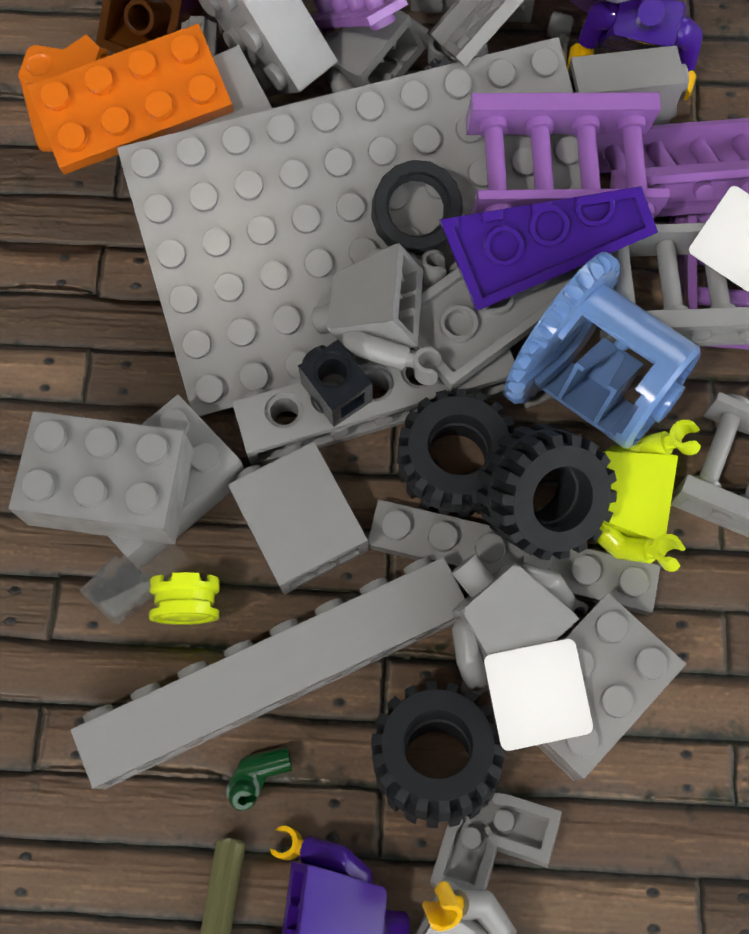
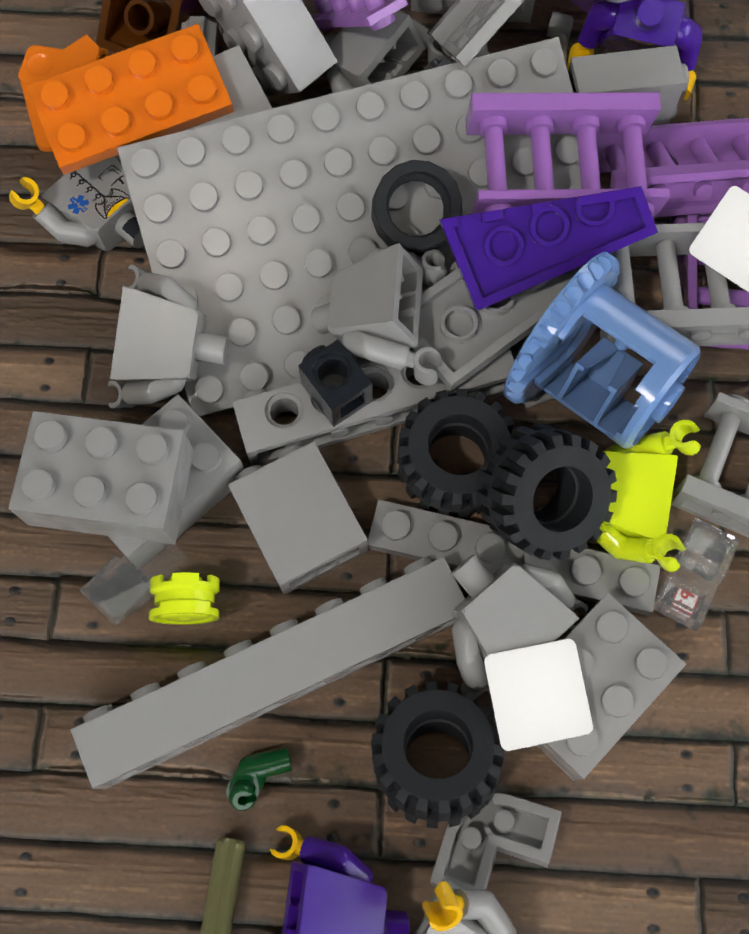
(86, 207): none -> light grey torso
(159, 341): none -> light grey torso
(703, 565): none -> clear slope

